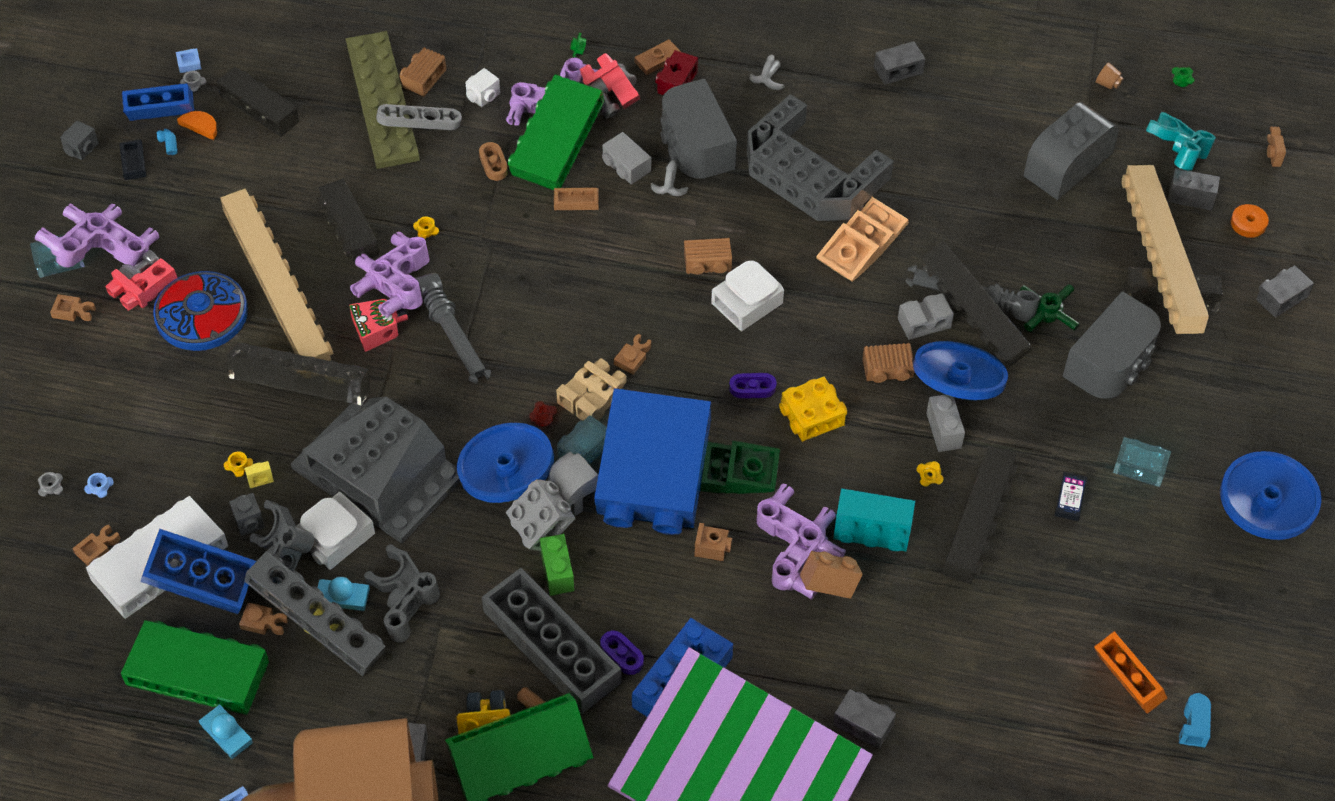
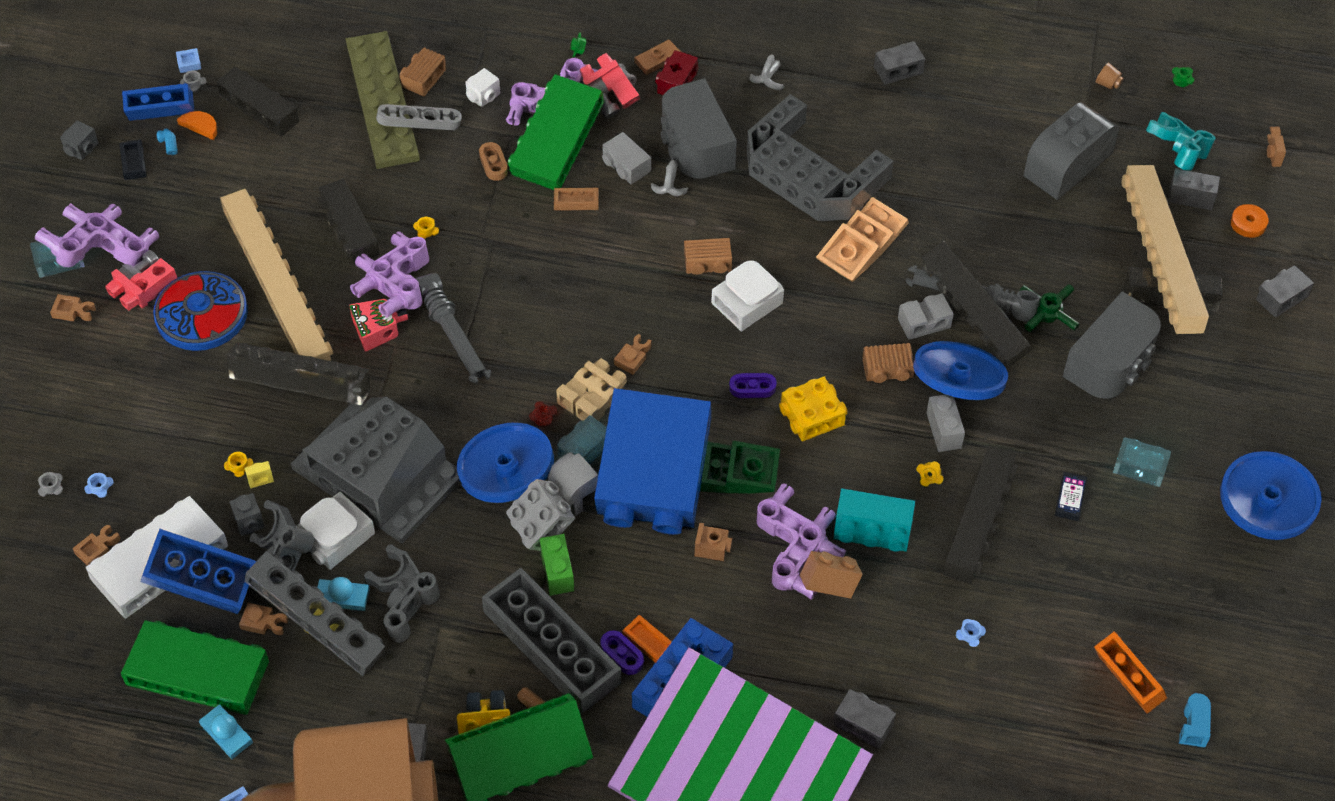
(646, 638): none -> orange tile
(972, 626): none -> light blue plate

